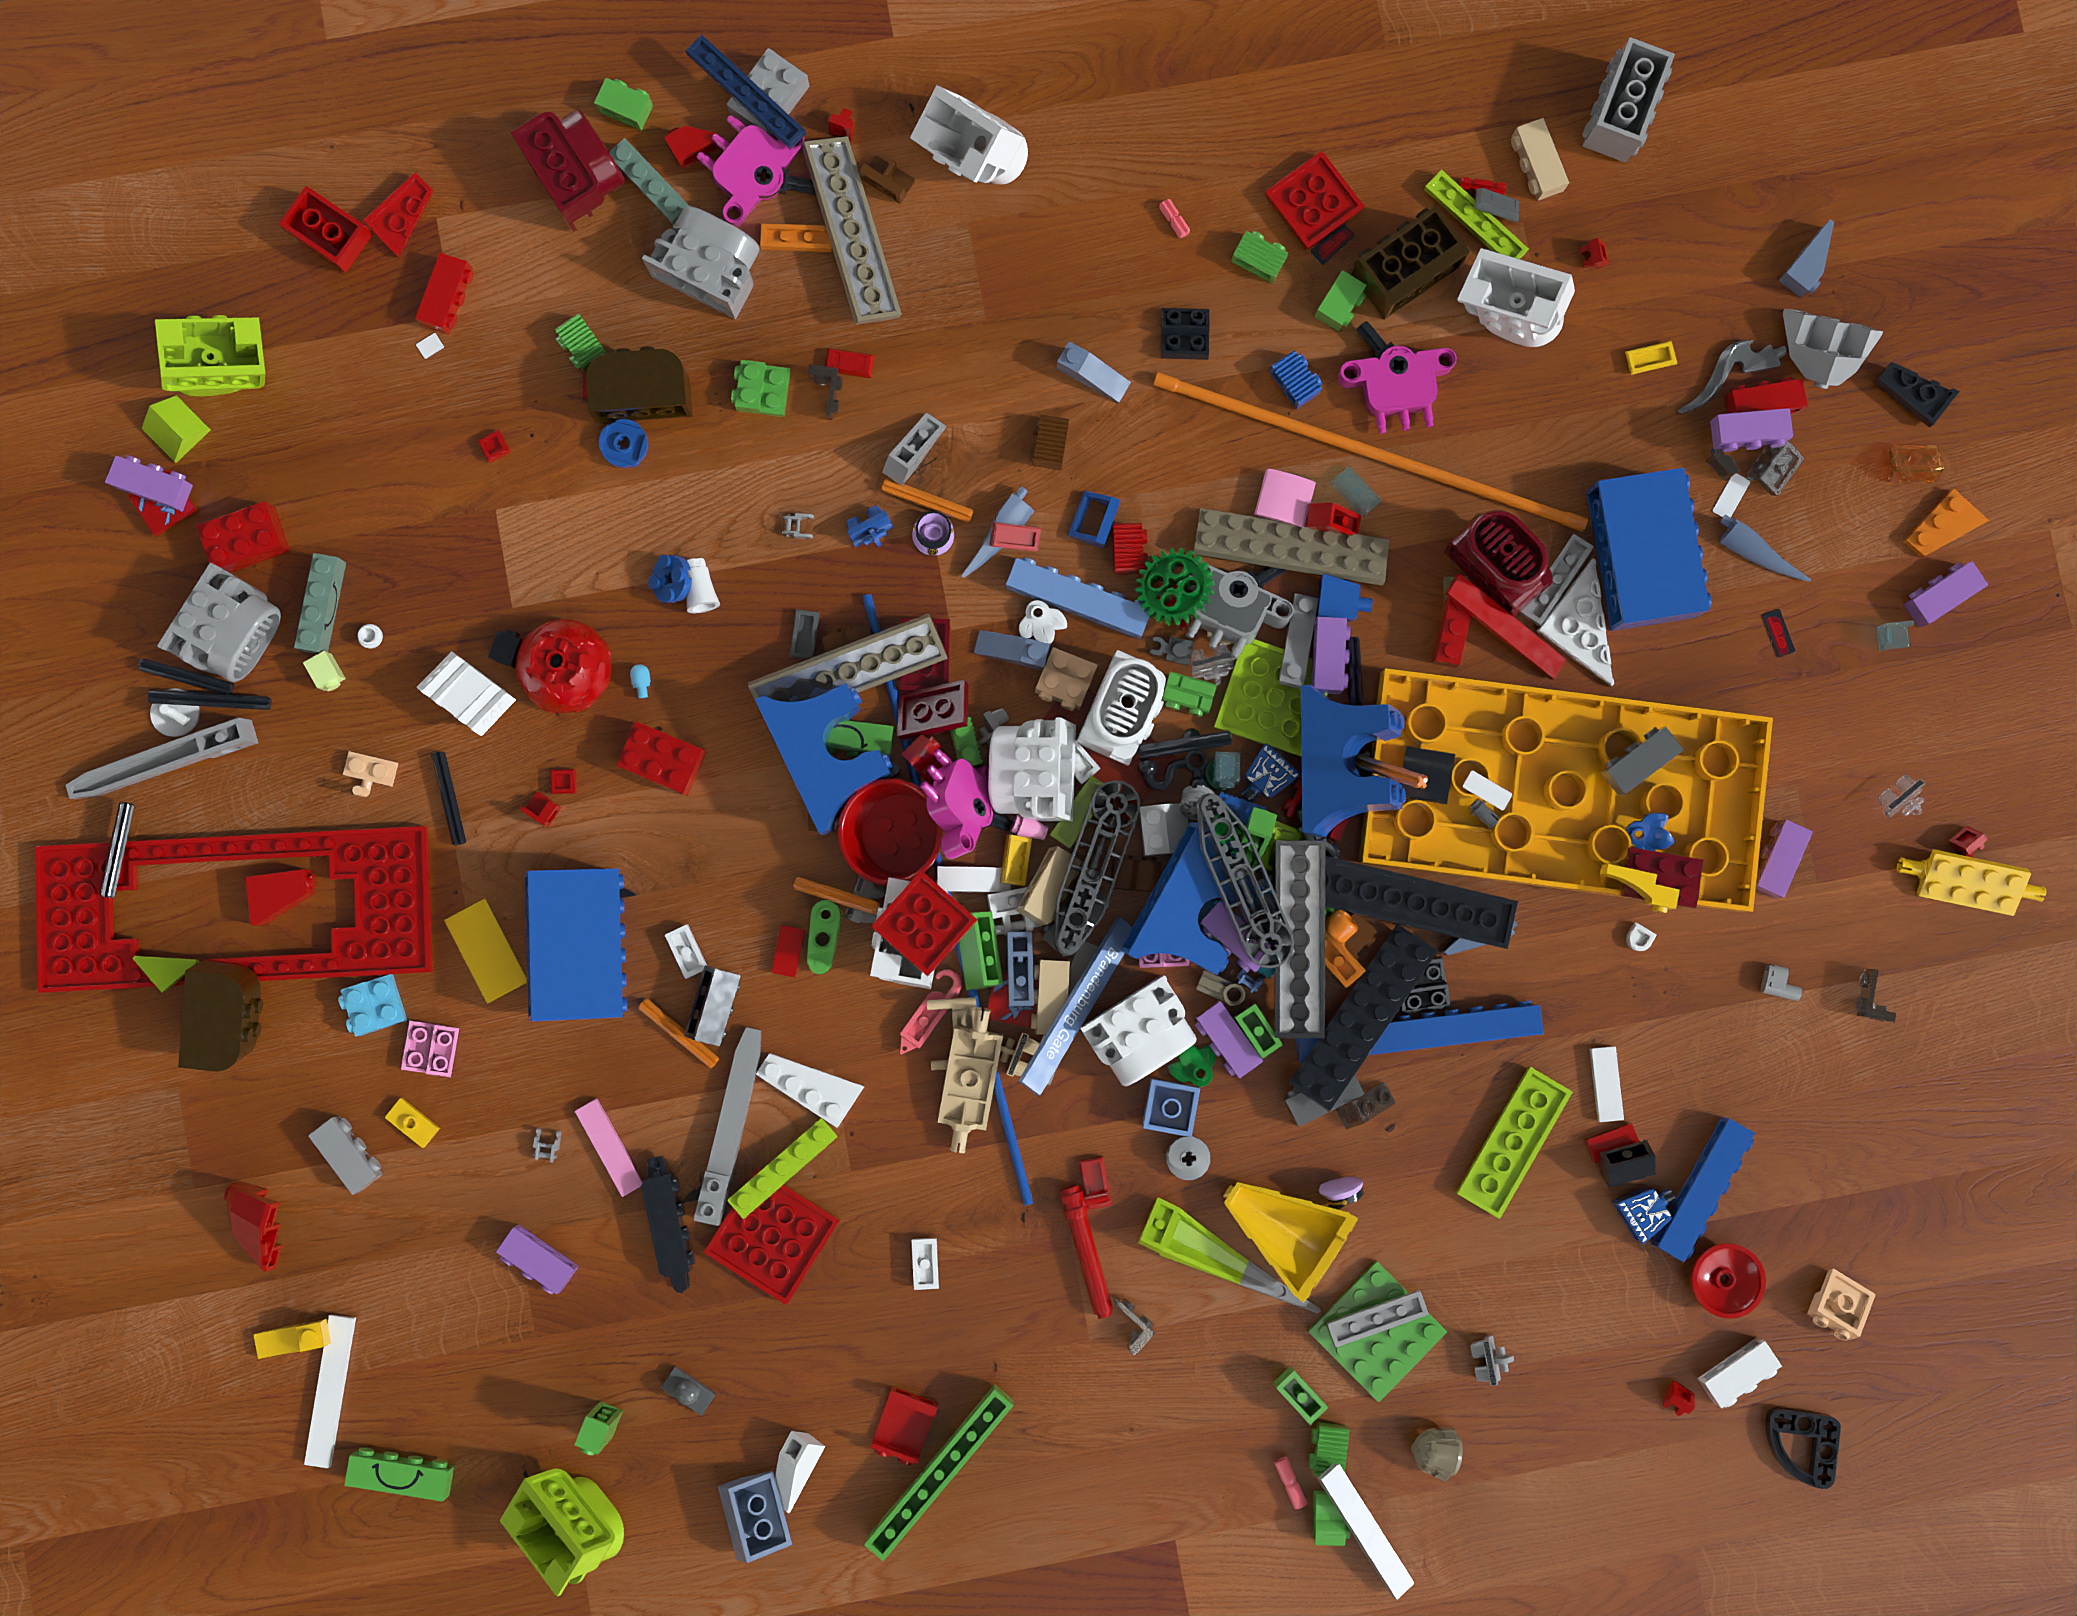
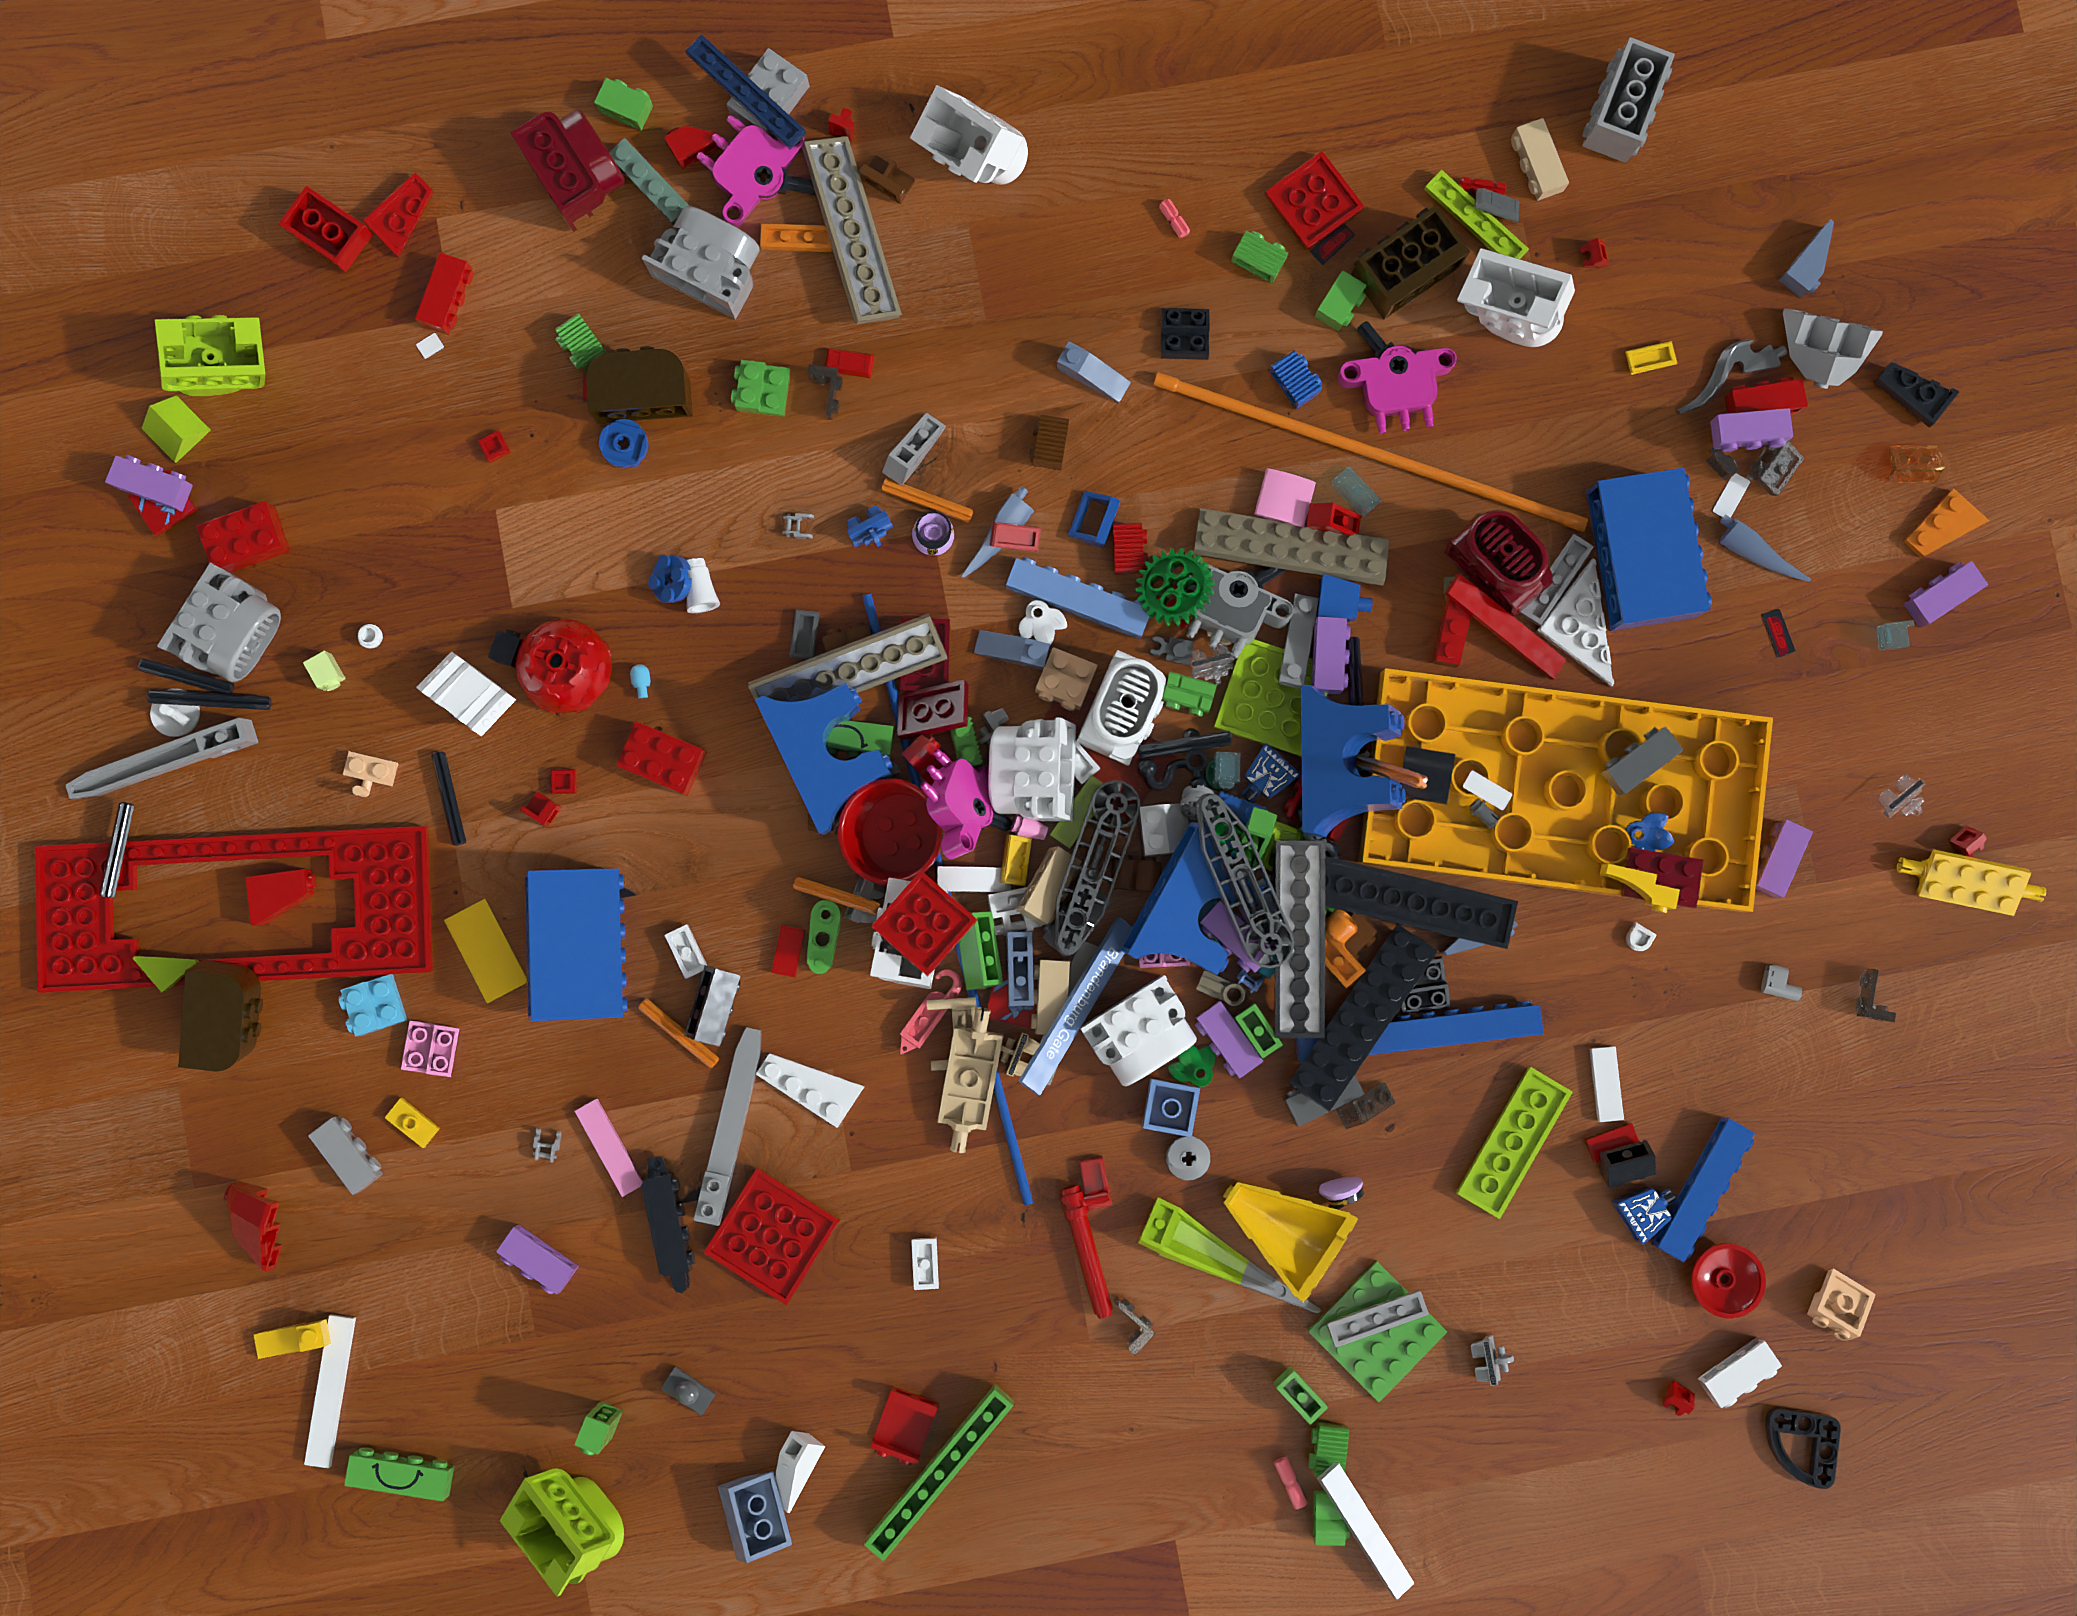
(320, 604): sand green brick -> none
(782, 1168): lime plate -> none
(1438, 1452): dark tan helmet -> none

